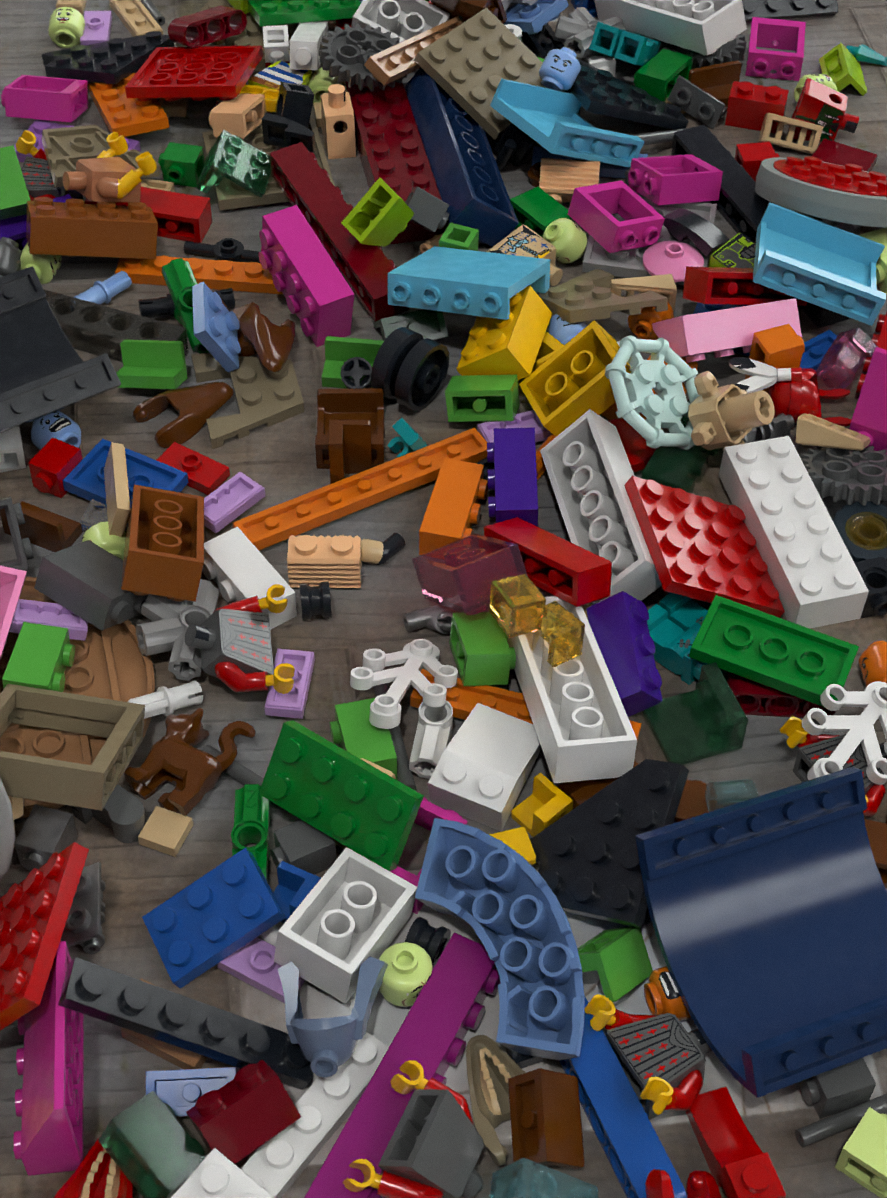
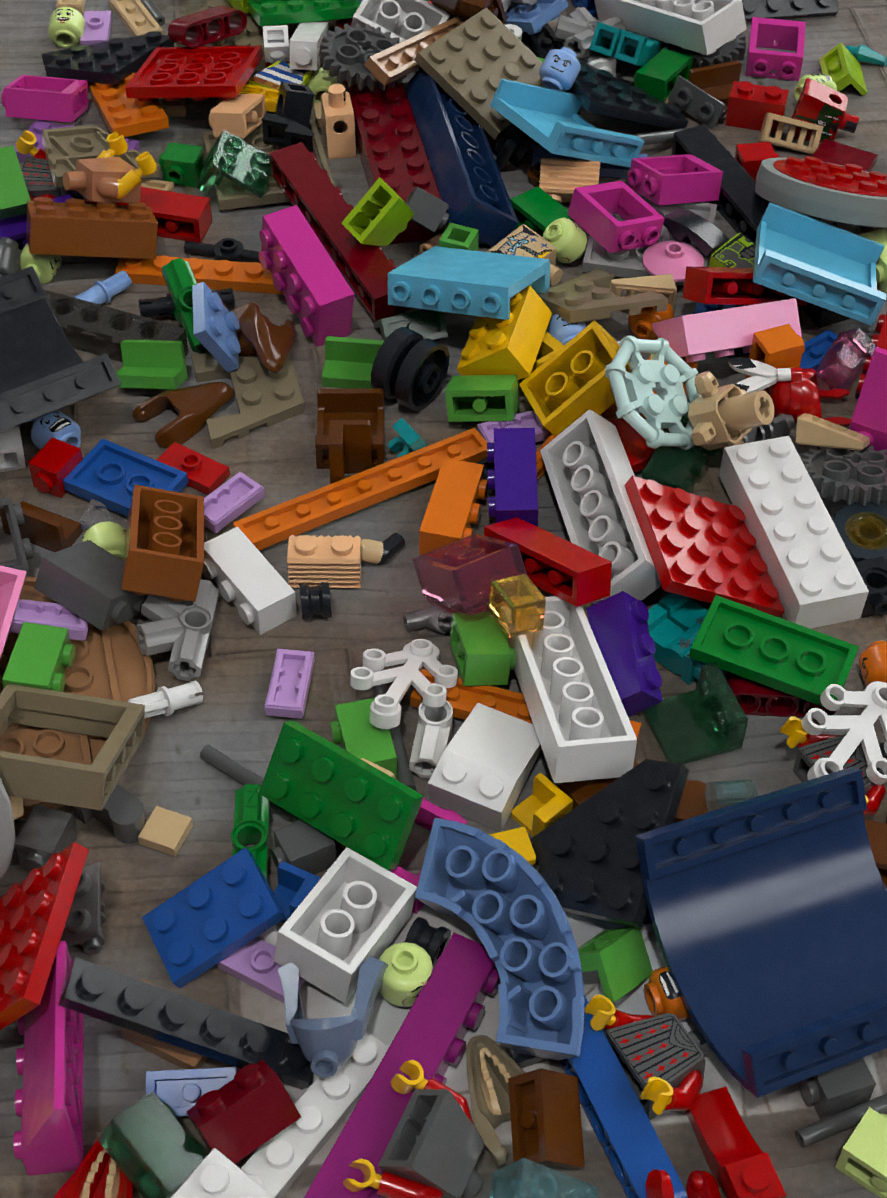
(117, 489): tan tile -> none
(183, 765): reddish brown animal -> none
(239, 646): torso -> none
(356, 368): black wheel -> none
(562, 632): clear yellow bracket -> none

